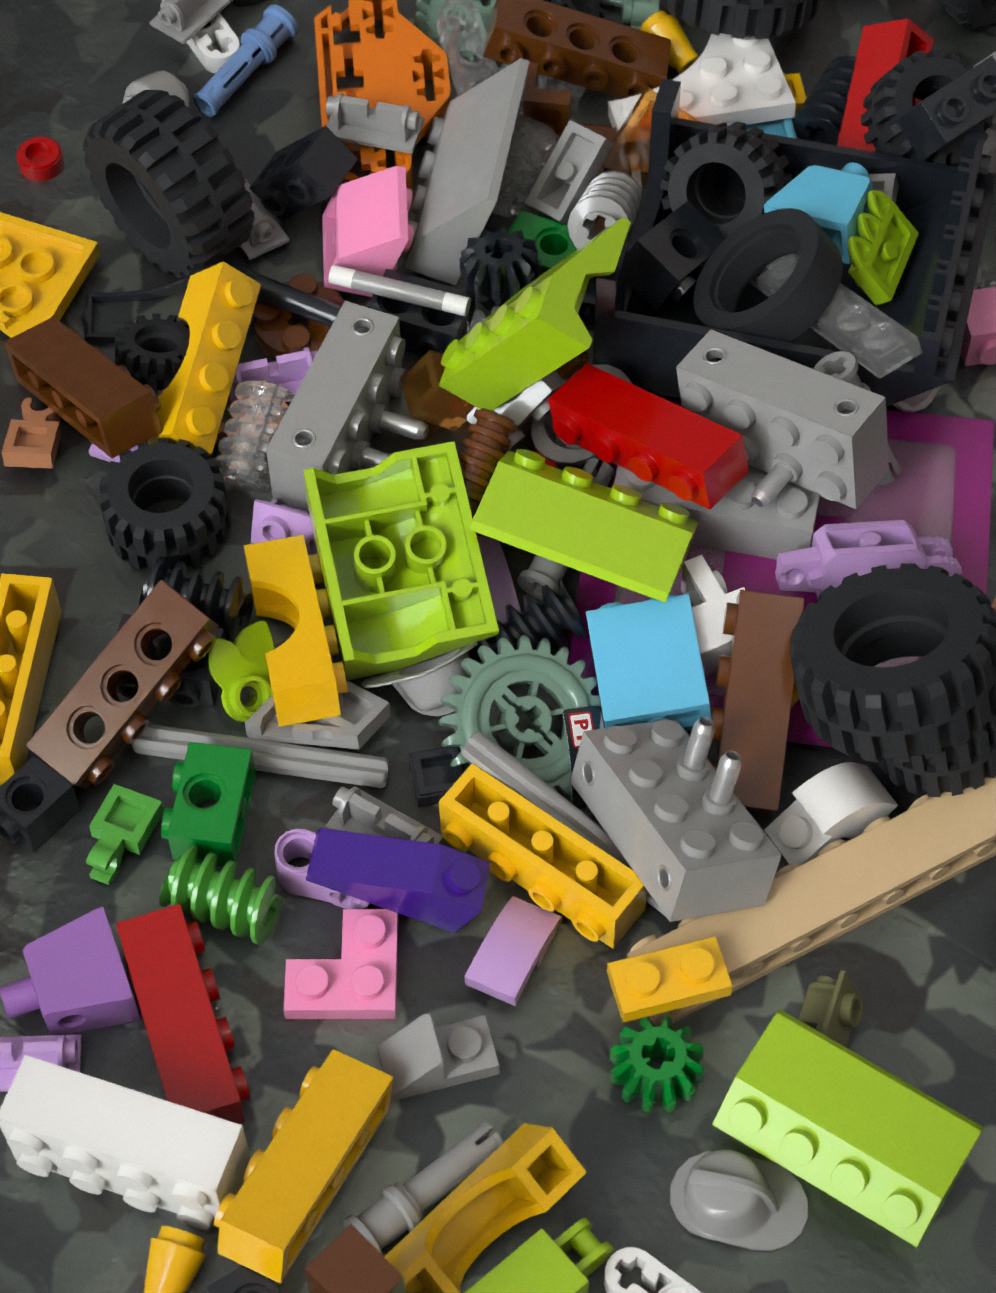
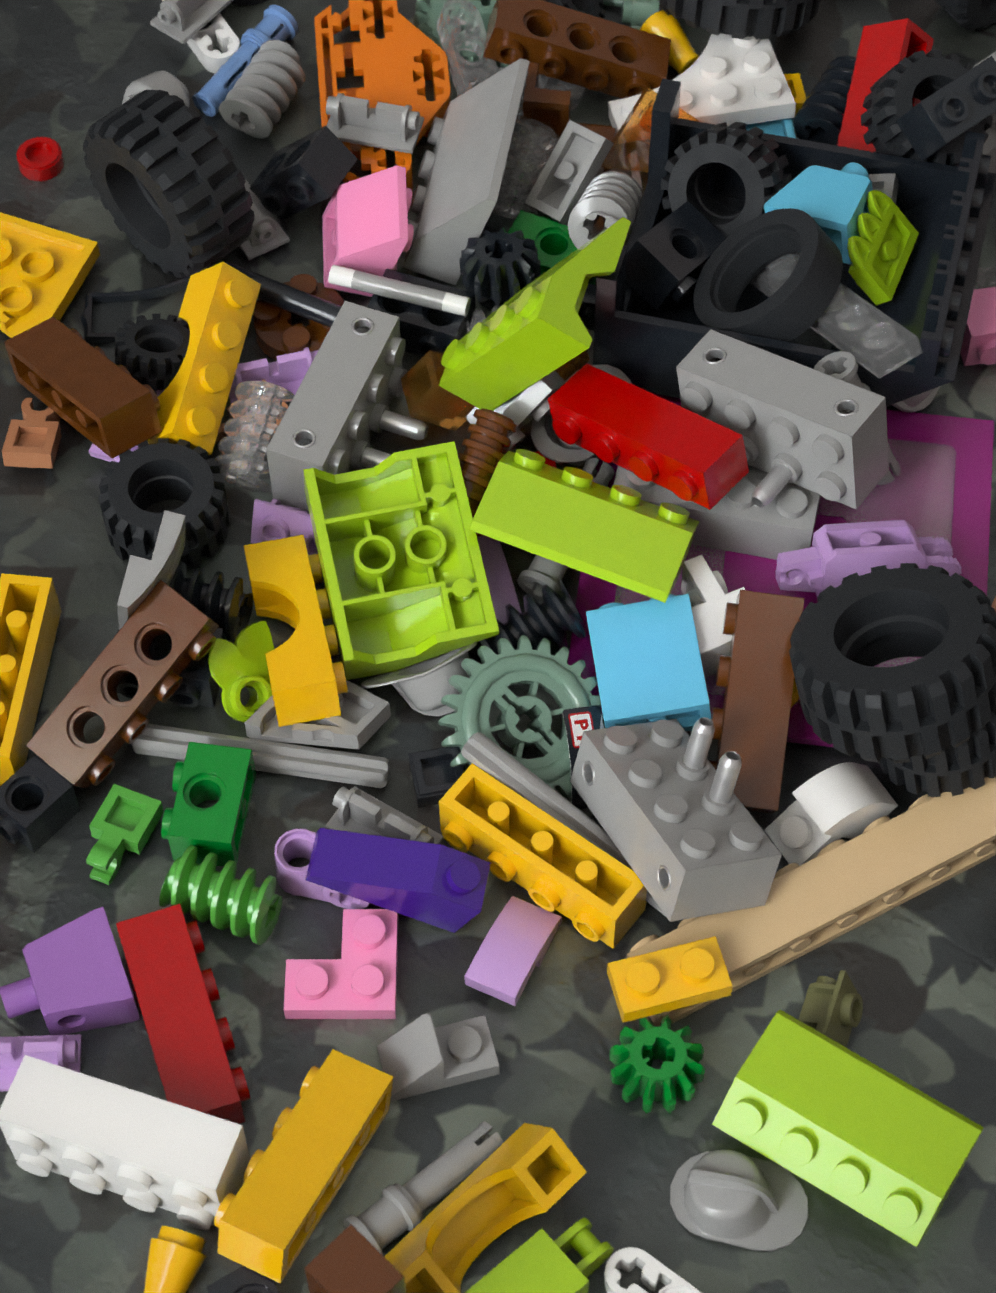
(145, 574): none -> light grey slope
(264, 89): none -> light grey piece

